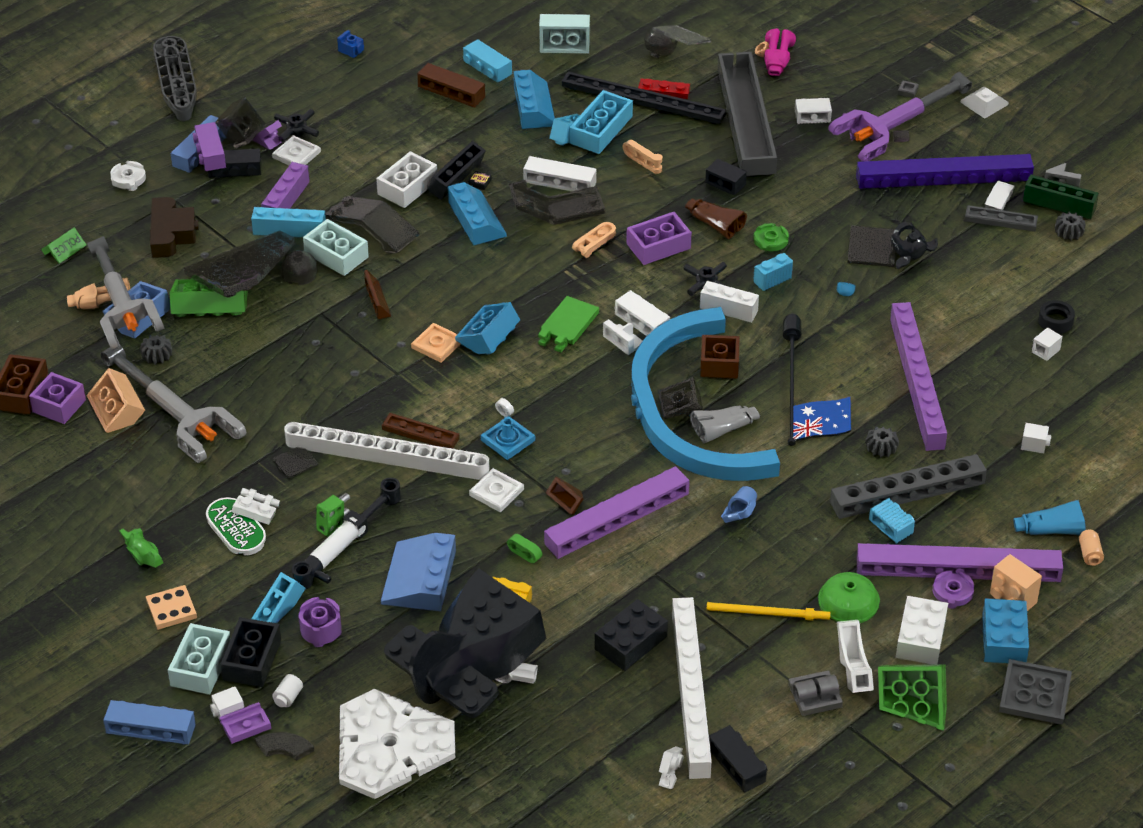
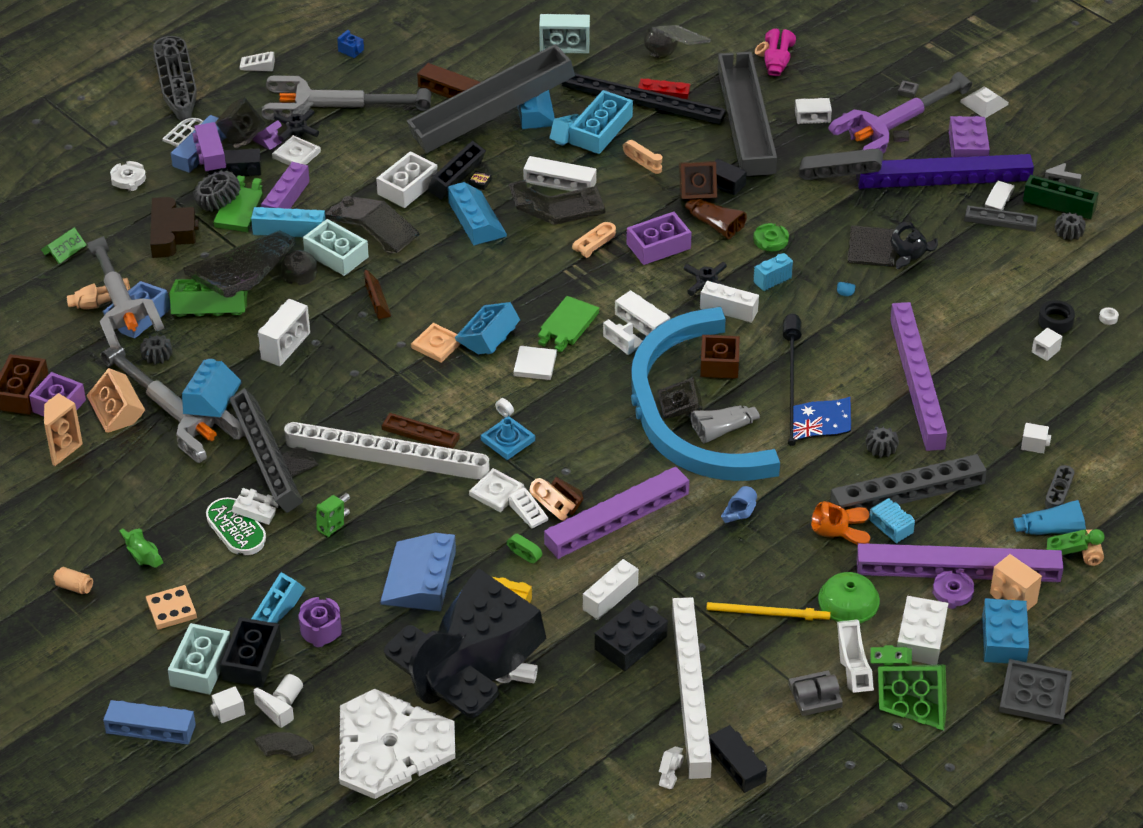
(61, 428): none -> light nougat slope
(73, 580): none -> light nougat head
(191, 120): none -> white window
(210, 389): none -> dark azure slope
(216, 190): none -> dark grey gear
(239, 213): none -> bright green tile
(245, 722): medium lavender plate -> none
(258, 62): none -> white slope
(266, 450): none -> dark grey brick
(274, 708): none -> white slope
(284, 332): none -> white brick
(301, 98): none -> light grey piece
(353, 527): black piece -> none
(487, 60): medium azure brick -> none
(491, 98): none -> dark grey piece
(523, 497): none -> white slope
(535, 362): none -> white tile
(551, 498): none -> light nougat plate
(610, 589): none -> white brick
(698, 180): none -> reddish brown brick
(833, 521): none -> orange piece
(841, 164): none -> dark grey beam
(891, 655): none -> bright green piece
(968, 136): none -> medium lavender brick
(1058, 481): none -> dark grey beam
(1075, 541): none -> bright green plate
(1108, 316): none -> white tile

